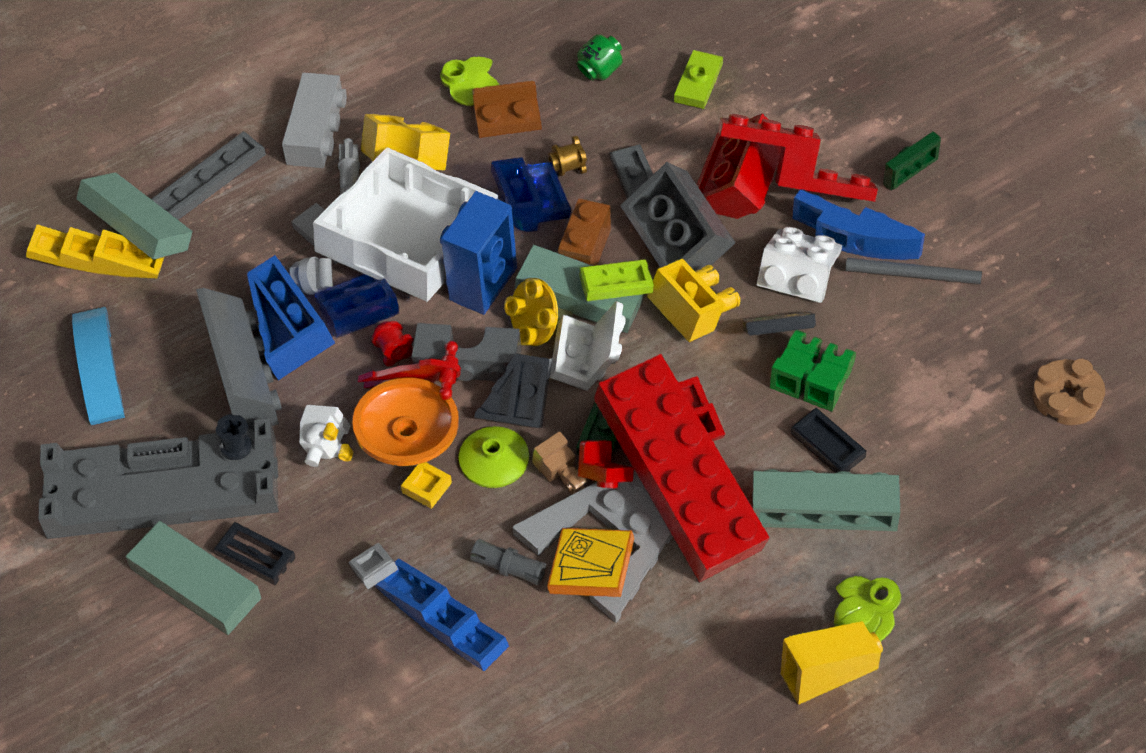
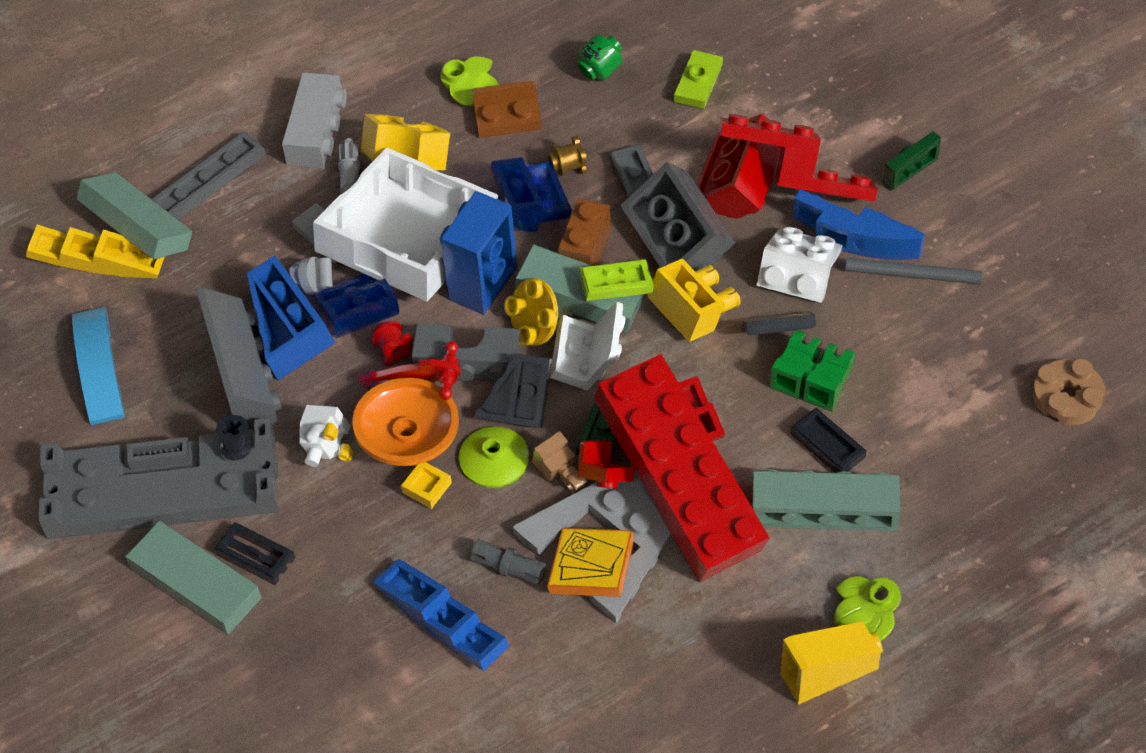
(373, 565): light grey tile -> none

